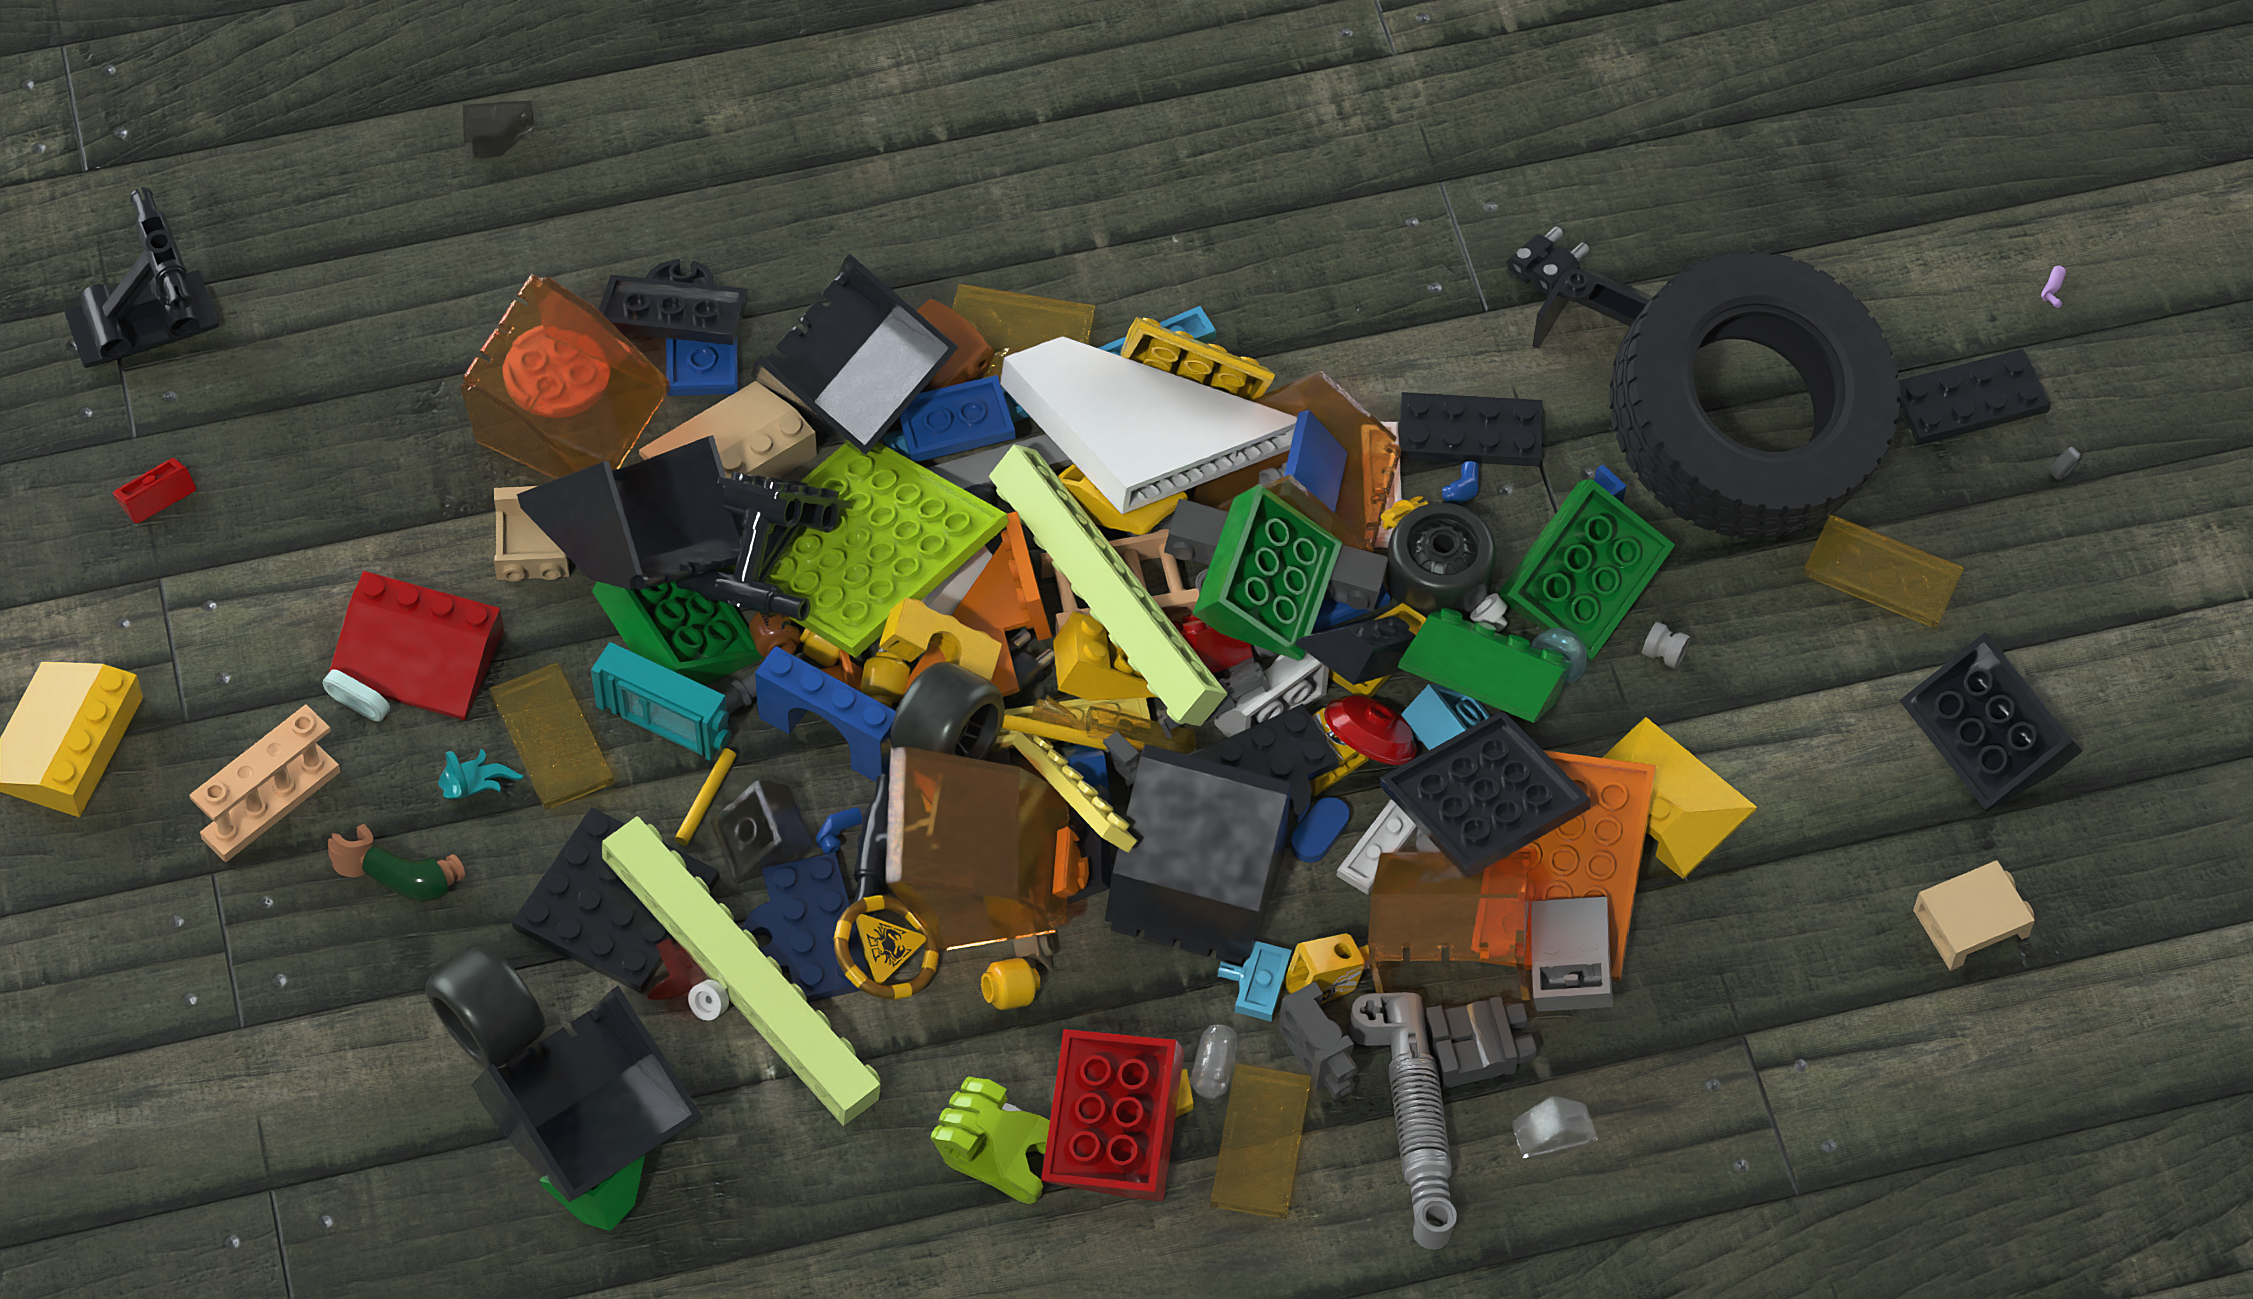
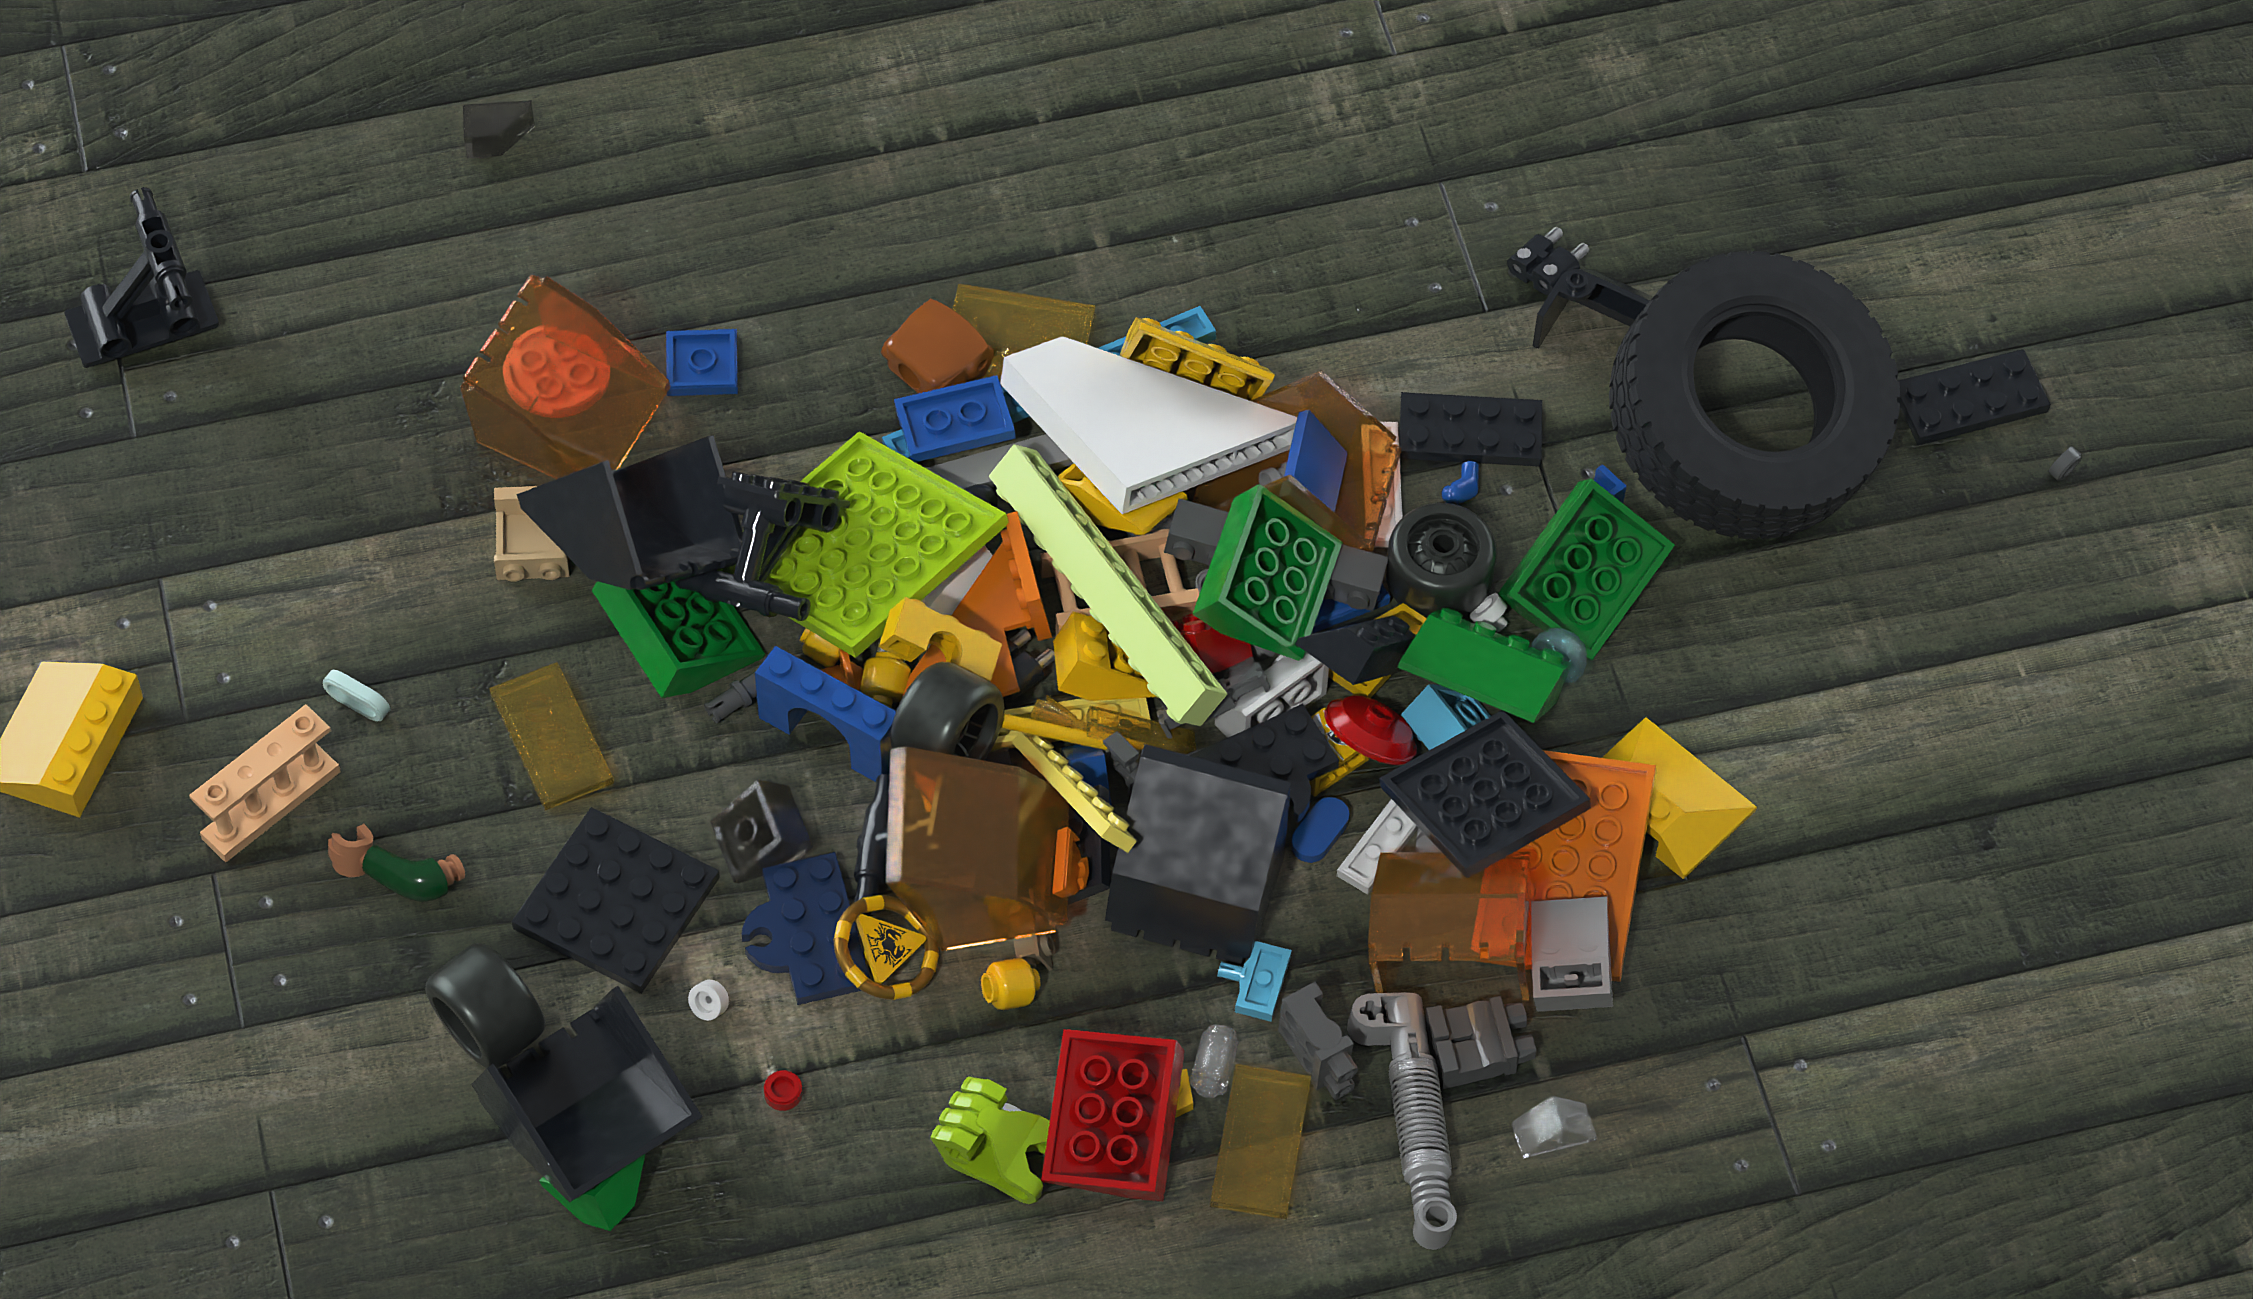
(155, 490): red slope -> none
(417, 644): red slope -> none
(472, 776): teal piece -> none
(661, 701): teal door -> none
(675, 305): black plate -> none
(677, 965): clear red plate -> none
(705, 797): yellow bar -> none
(751, 979): yellowish green brick -> none
(752, 434): tan slope -> none
(773, 632): dark orange head -> none
(783, 1090): none -> red tile
(833, 826): blue arm -> none
(856, 360): black windscreen -> none
(1330, 962): yellow torso -> none
(1399, 510): yellow axle -> none
(1663, 644): light grey wheel -> none
(1883, 571): clear yellow tile -> none
(1973, 912): tan panel -> none
(1990, 724): black slope -> none
(2053, 285): lavender piece -> none

